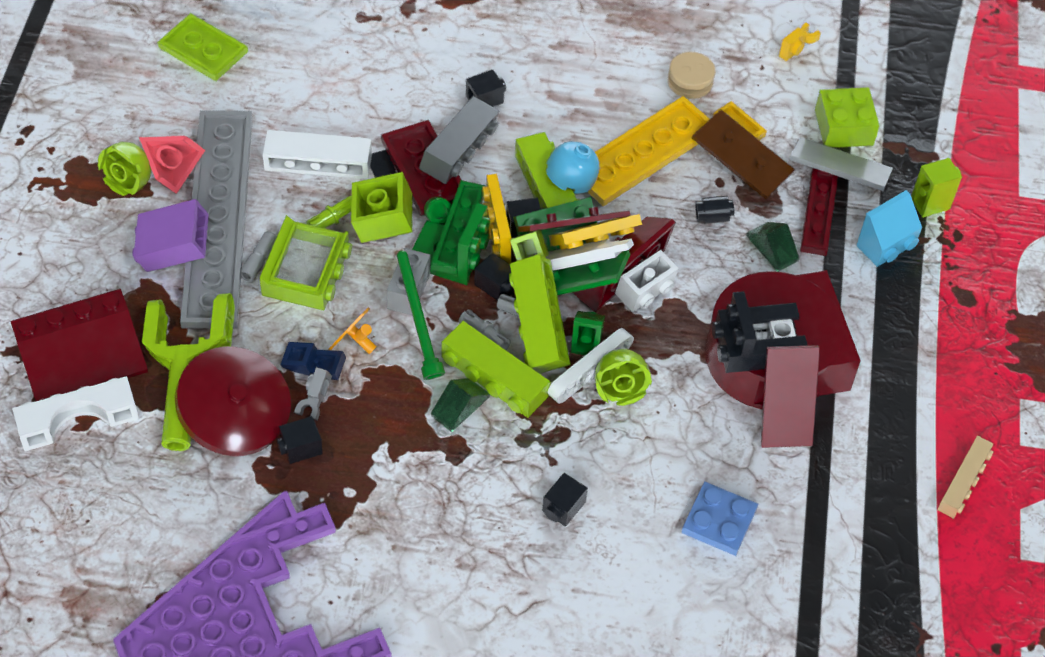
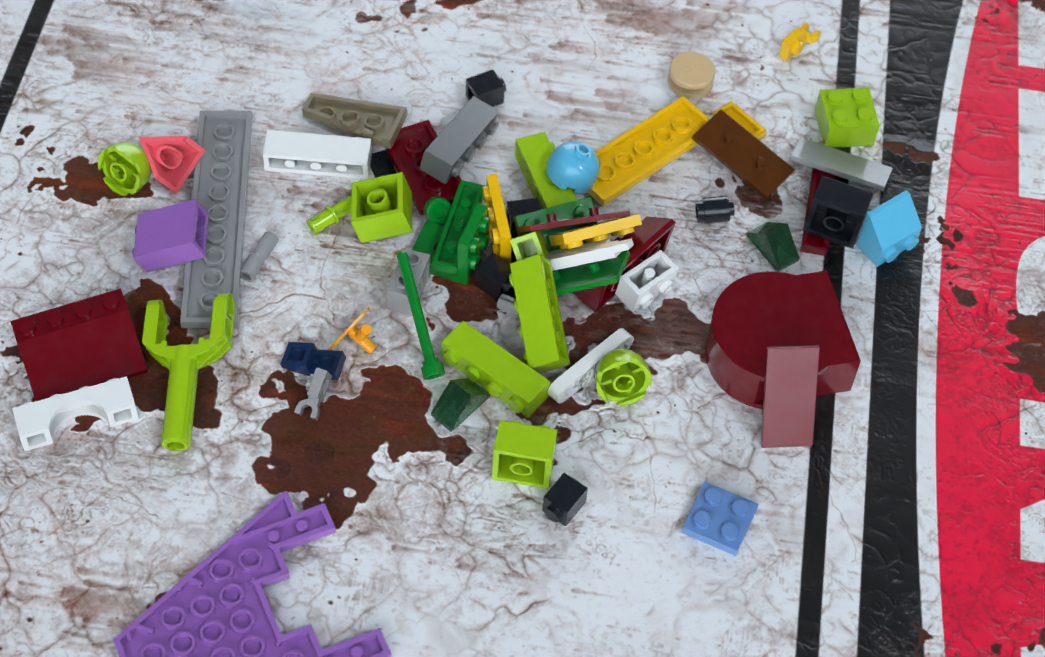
(203, 47): lime tile -> none
(232, 401): dark red dish -> none
(299, 440): black brick -> none
(305, 264): lime window -> none
(357, 117): none -> dark tan wing
(485, 328): light grey pin -> none
(524, 454): none -> lime brick
(586, 332): green slope -> none
(748, 331): black brick -> none
(837, 212): none -> black brick
(936, 187): lime brick -> none
(966, 477): tan piece -> none

